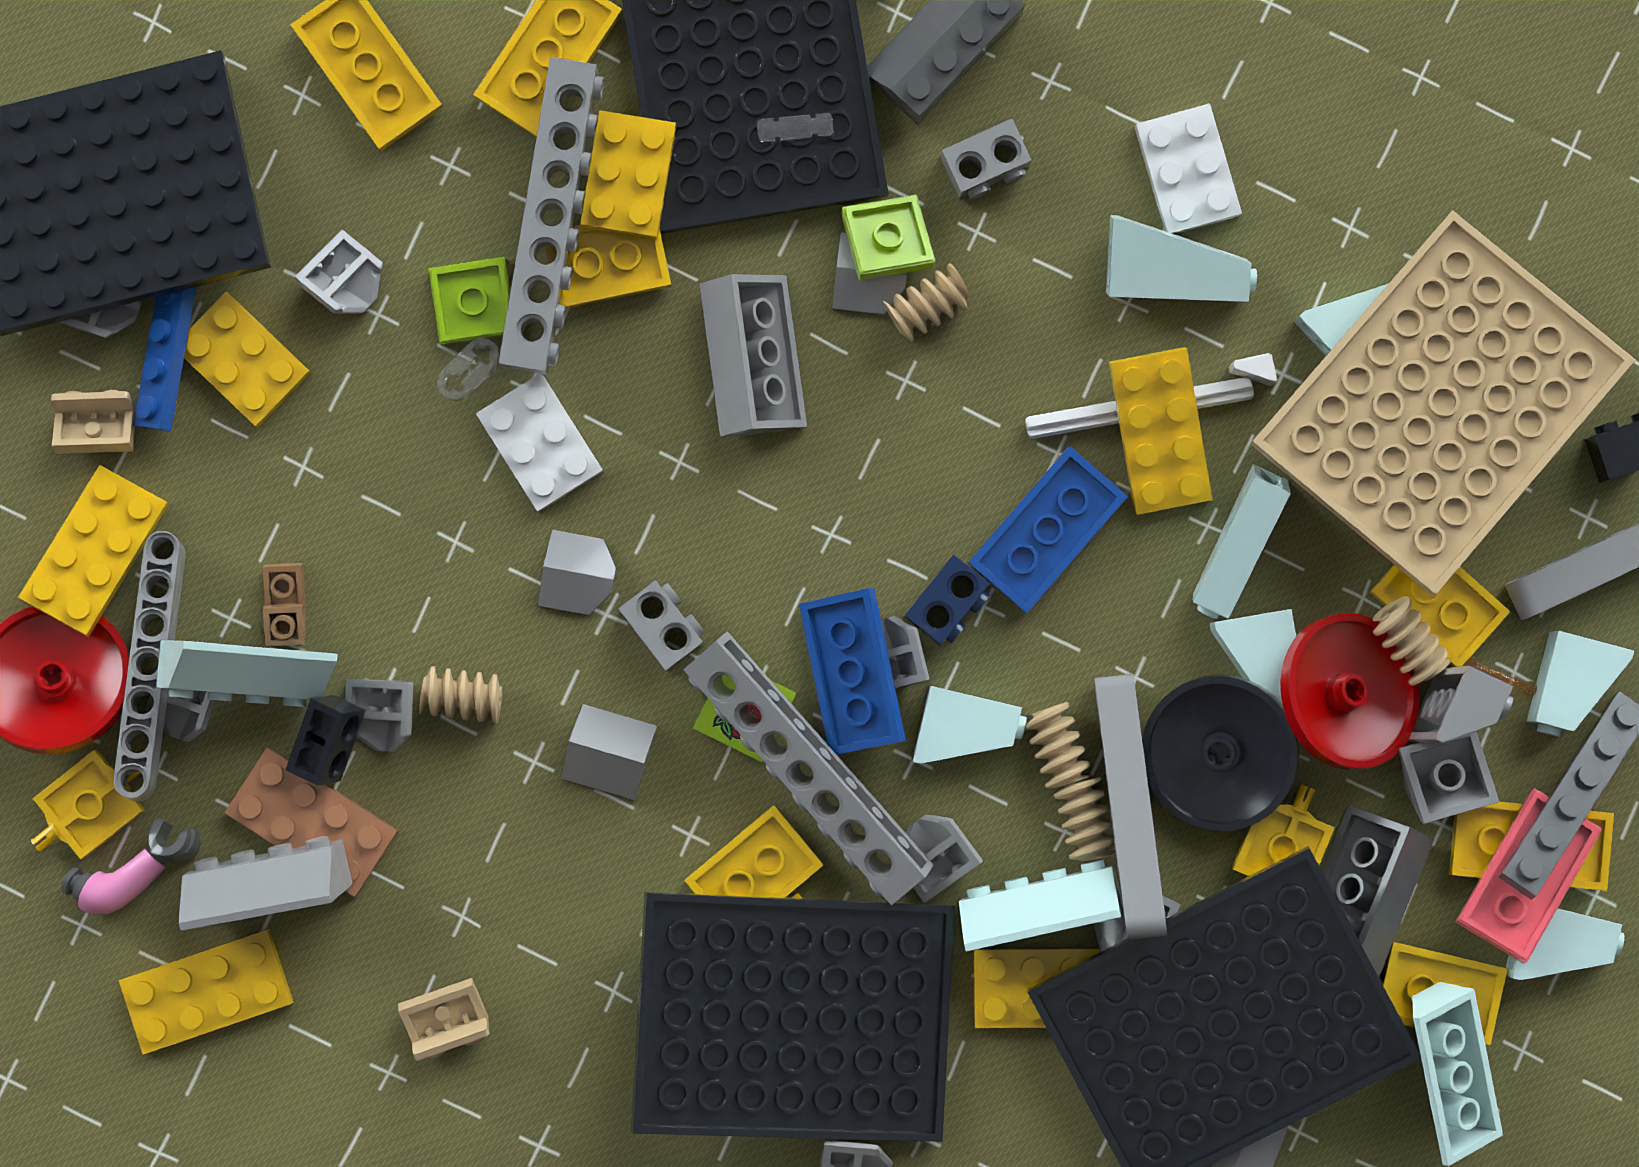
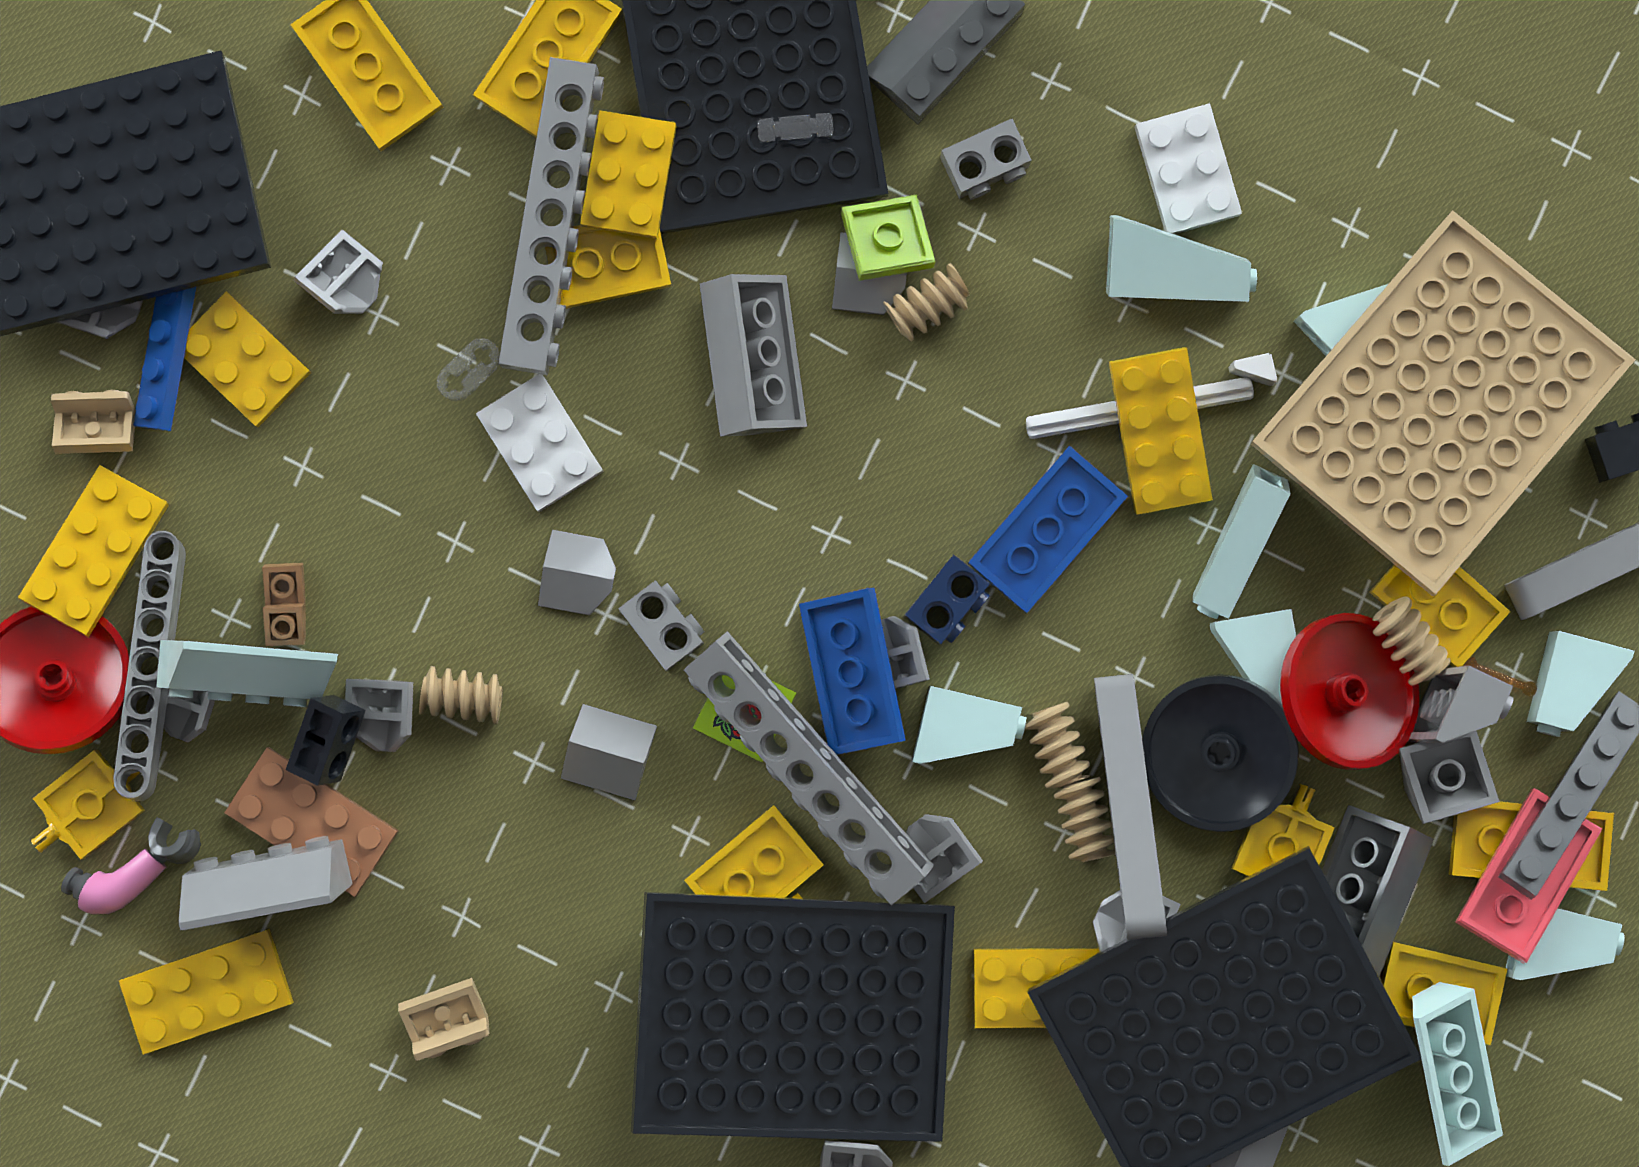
(470, 300): lime tile -> none
(1040, 906): light aqua slope -> none

